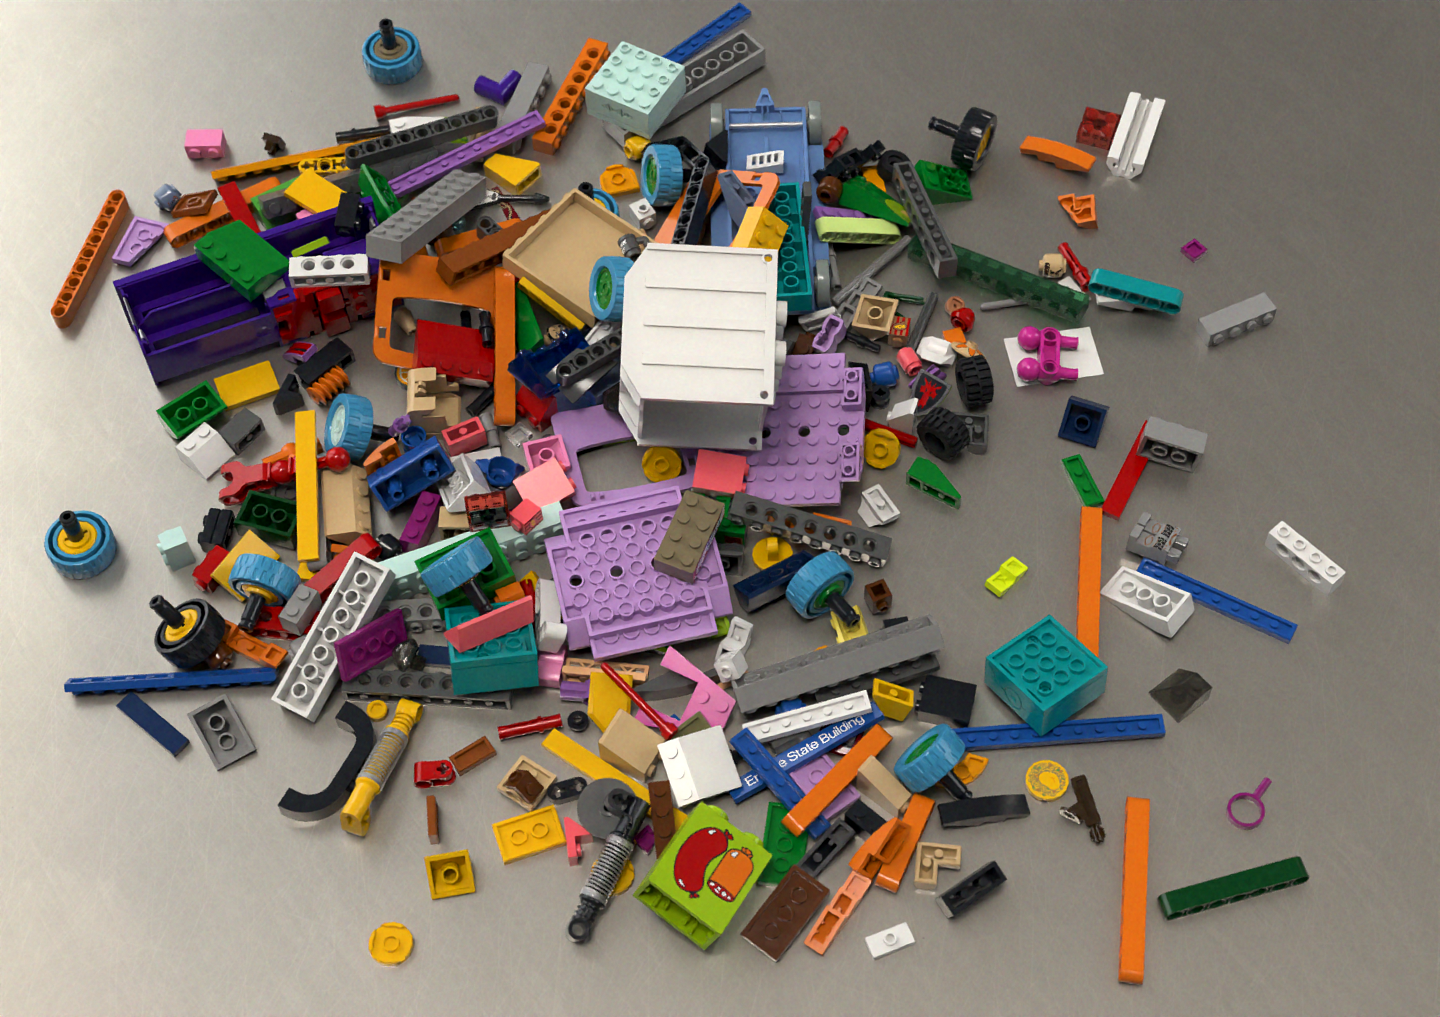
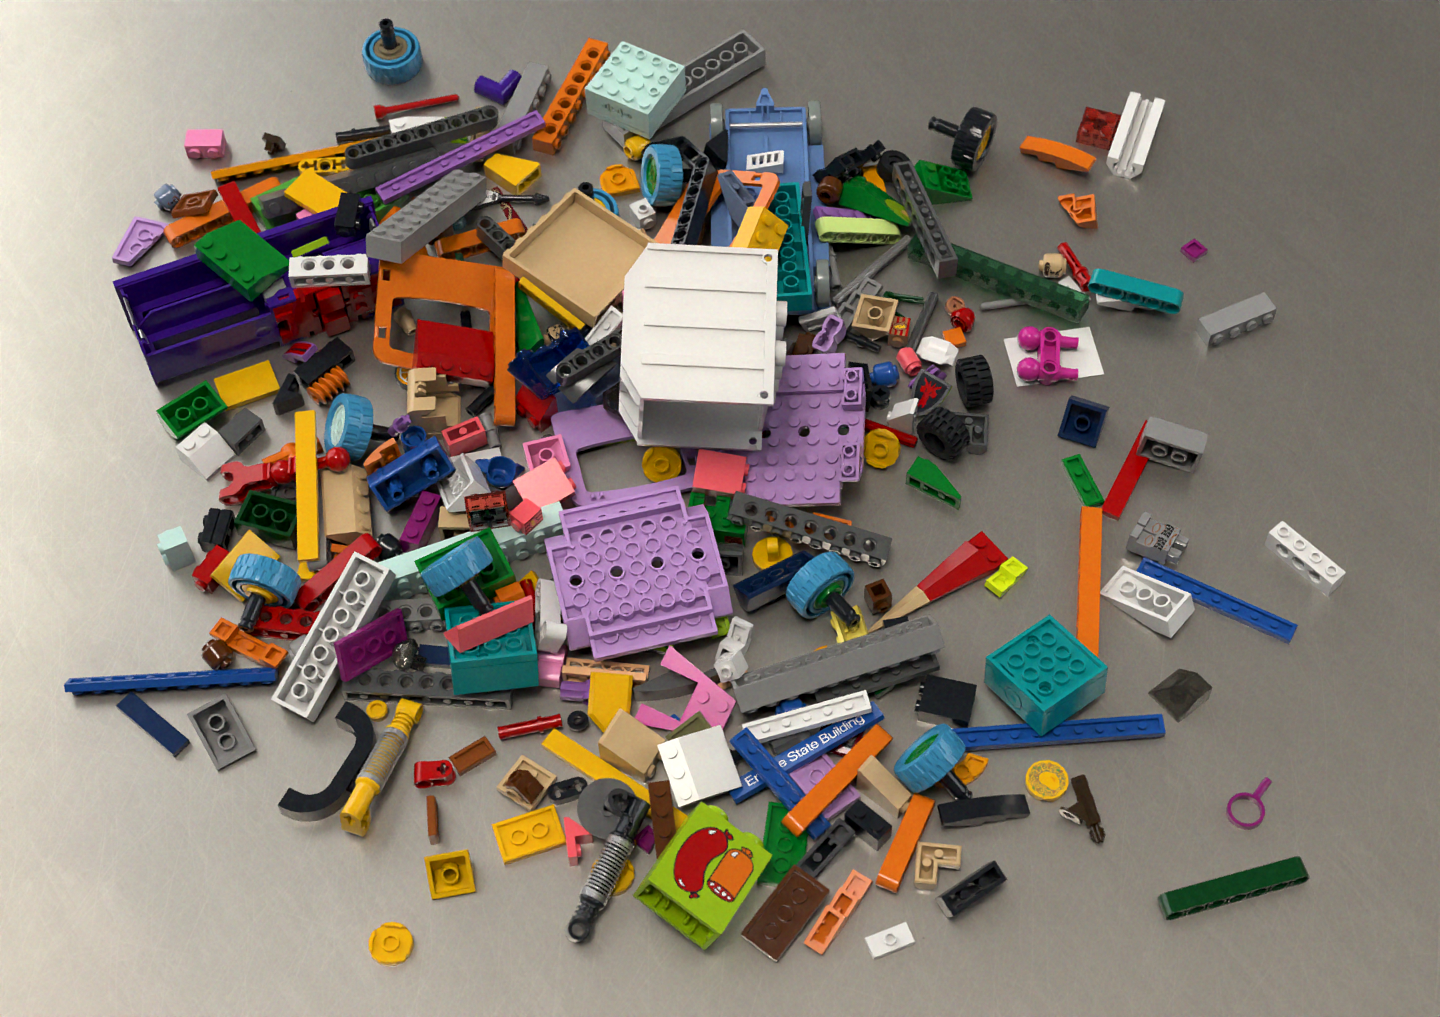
(80, 544): dark azure wheel -> none
(89, 259): orange beam -> none
(187, 631): black wheel -> none
(300, 609): light grey brick -> none
(377, 187): green slope -> none
(482, 253): dark orange brick -> none
(486, 329): black pin -> none
(518, 435): clear tile -> none
(607, 287): dark azure wheel -> none
(630, 245): dark grey piece -> none
(667, 730): red piece -> none
(689, 536): dark tan brick -> none
(708, 34): blue tile -> none
(835, 142): red pin -> none
(877, 507): white slope -> none
(880, 847): orange slope -> none
(892, 699): yellow slope -> none
(964, 566): none -> red plate
(967, 349): tan dish -> none
(1134, 891): orange beam -> none

